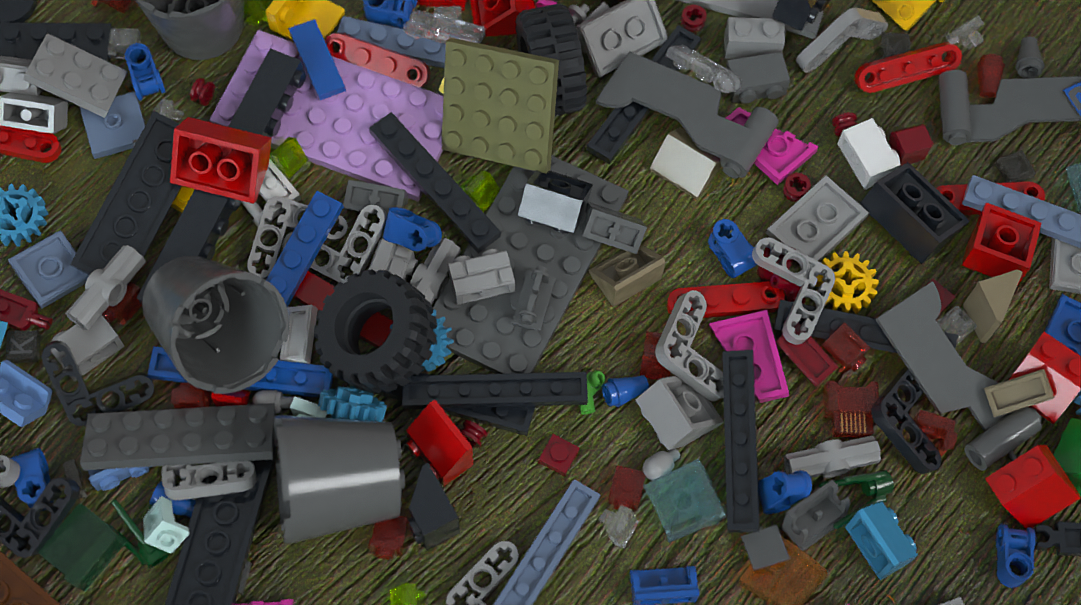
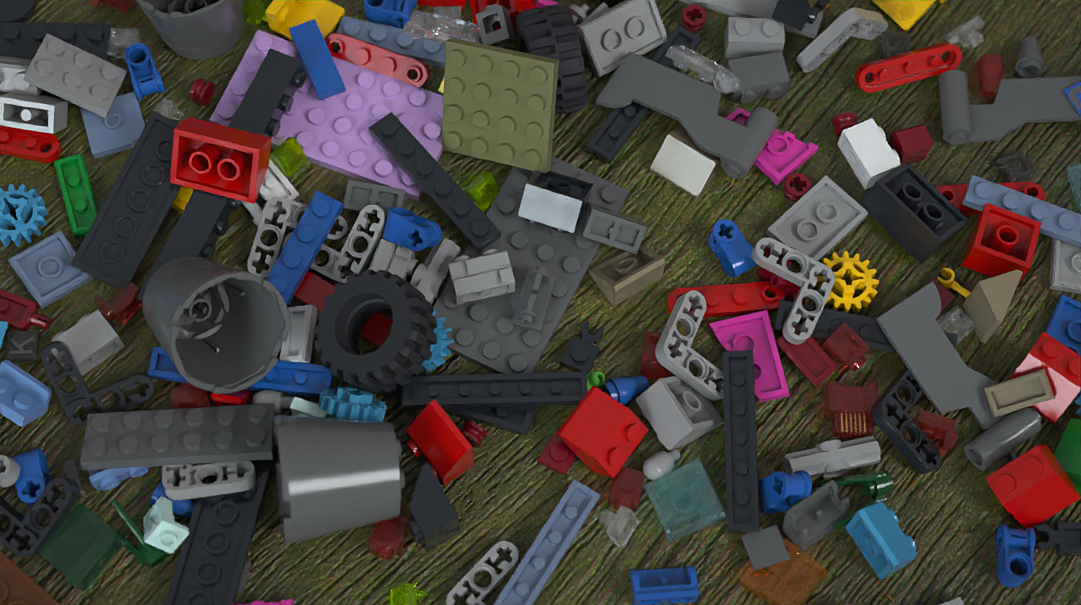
(77, 193): none -> green tile
(105, 287): light grey piece -> none
(487, 25): none -> flat silver brick
(582, 353): none -> black plate
(602, 432): none -> red slope
(950, 283): none -> yellow hand

